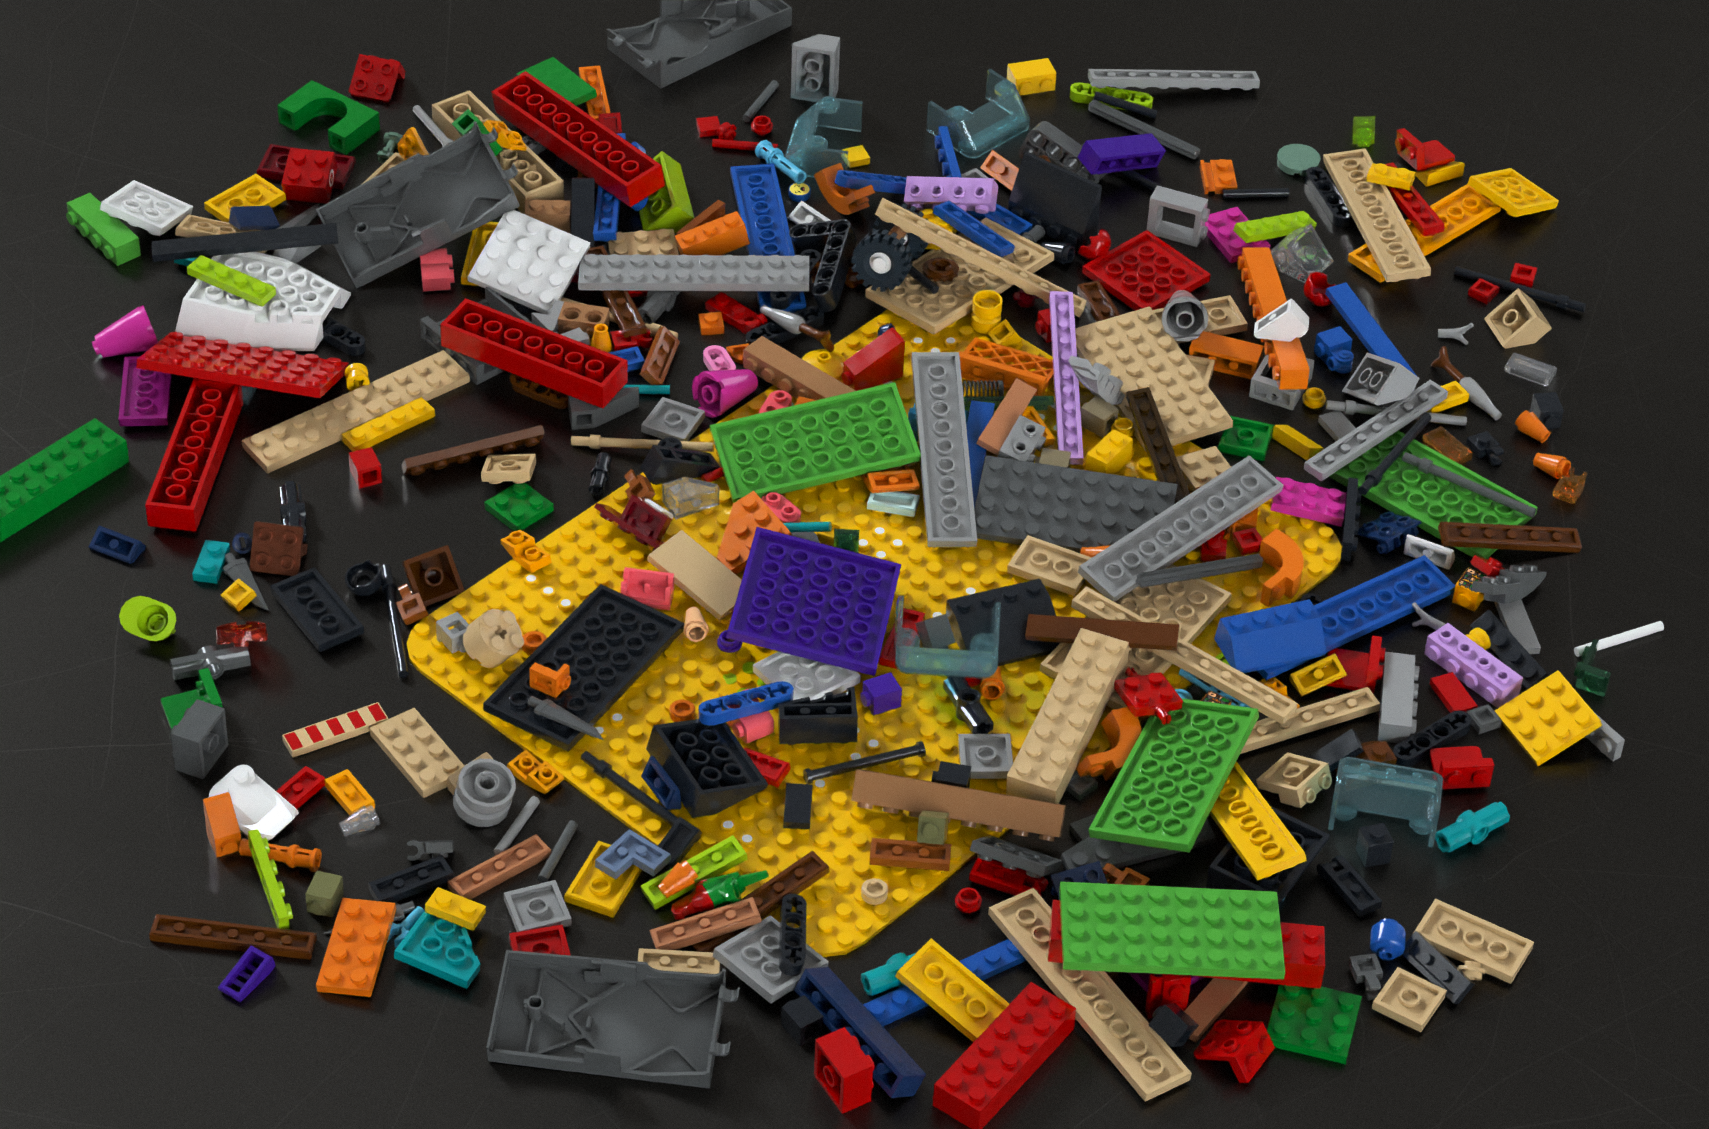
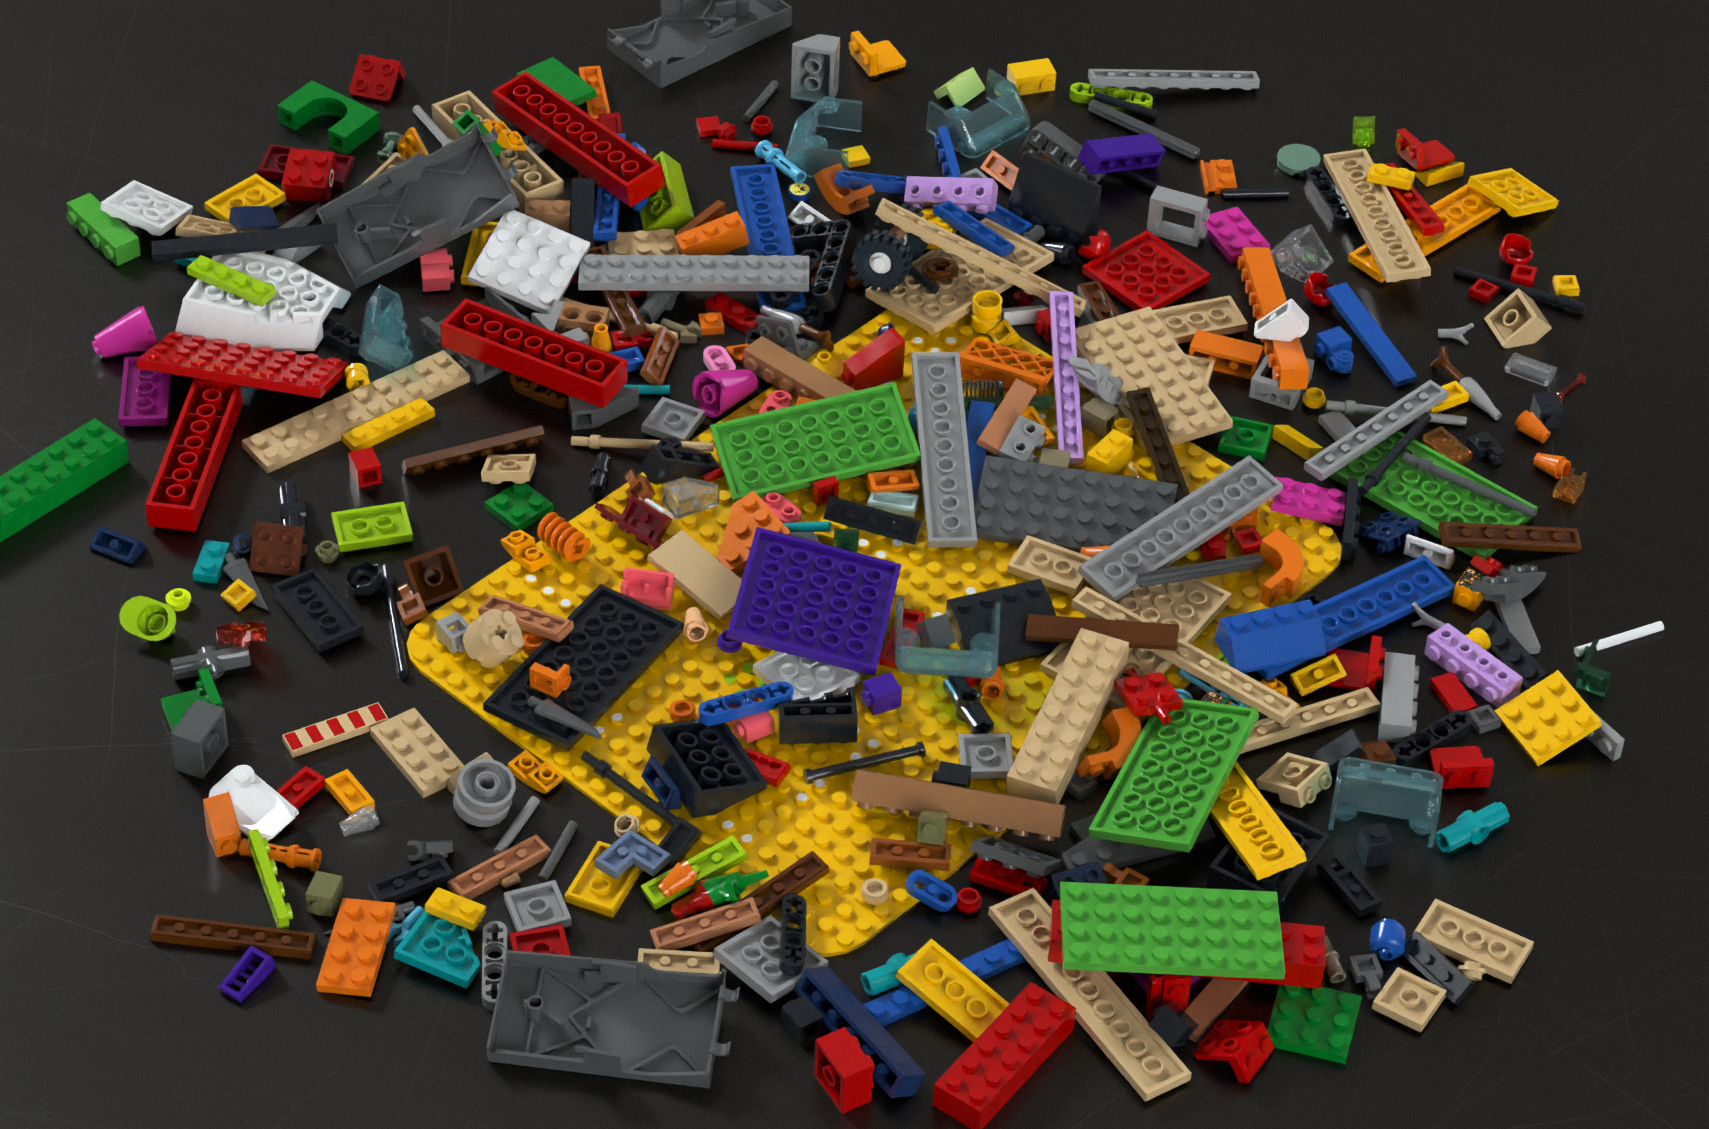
(178, 599): none -> neon yellow plate
(327, 551): none -> olive plate
(372, 526): none -> lime plate
(384, 331): none -> clear light blue wedge
(492, 965): none -> light grey beam
(510, 880): none -> medium nougat piece
(531, 619): none -> nougat tile
(563, 537): none -> orange piece
(623, 822): none -> tan plate
(688, 333): none -> dark tan bar
(783, 334): none -> dark grey bracket
(798, 806): black tile -> none
(823, 489): none -> red plate
(873, 520): none -> black plate
(875, 57): none -> light orange bracket
(930, 890): none -> blue plate
(962, 87): none -> yellowish green panel
(1021, 315): none -> white slope
(1184, 316): light grey cone -> none
(1202, 466): tan plate -> none
(1272, 227): lime plate -> none
(1332, 964): none -> dark tan axle
(1380, 381): light grey slope -> none
(1515, 249): none -> red hair
(1566, 285): none -> yellow tile
(1581, 378): none -> clear red hinge

